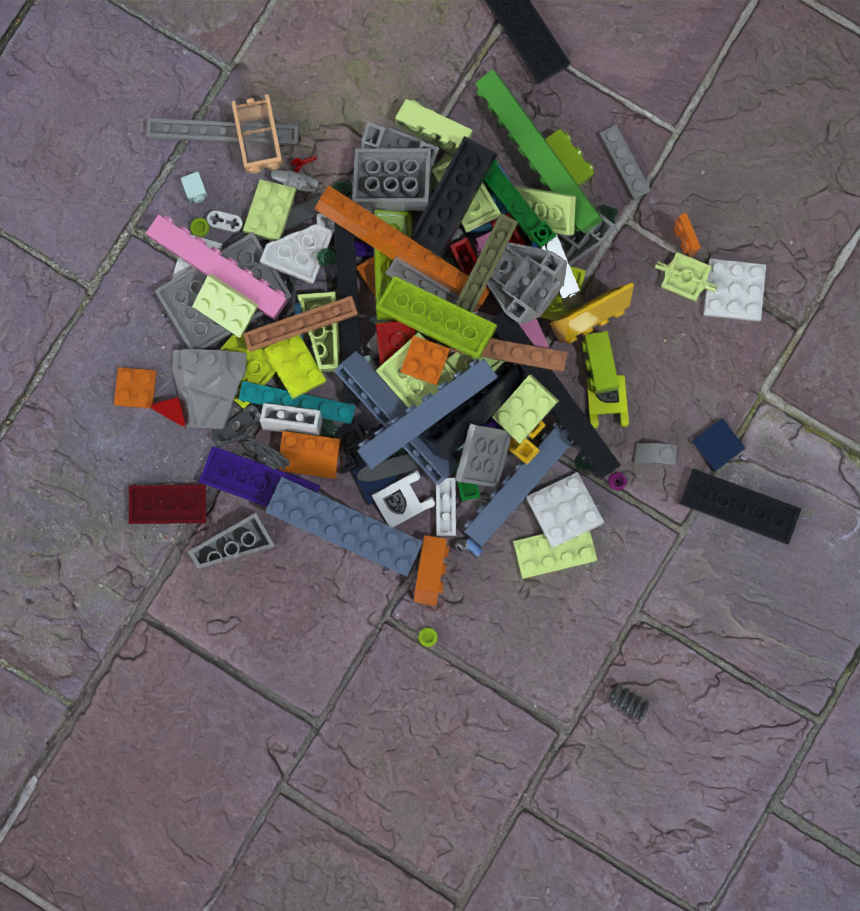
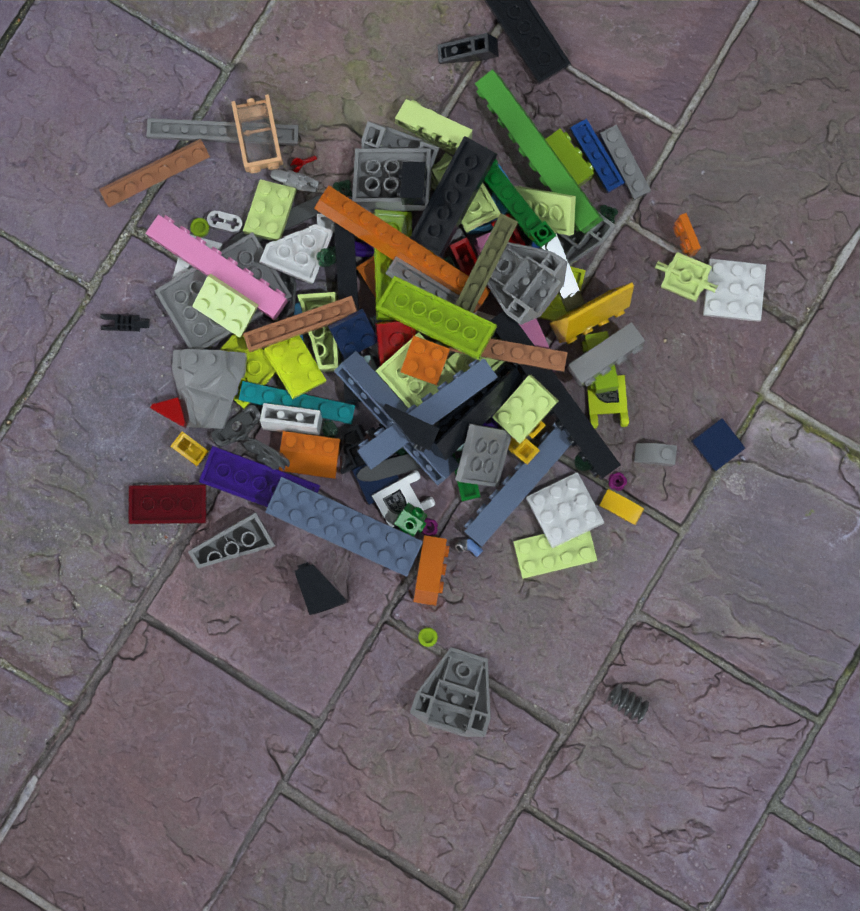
(125, 322): none -> black hinge
(135, 388): orange plate -> none
(154, 173): none -> nougat plate
(189, 448): none -> yellow slope
(194, 188): light aqua brick -> none
(317, 589): none -> black slope
(353, 333): none -> dark blue plate
(411, 519): none -> green brick
(413, 183): none -> black brick
(414, 429): none -> black slope
(433, 530): none -> magenta plate
(446, 508): white plate -> none
(456, 695): none -> light grey wedge
(469, 49): none -> black slope
(597, 155): none -> blue plate
(605, 355): none -> light grey brick
(621, 507): none -> yellow slope
(740, 506): black plate -> none

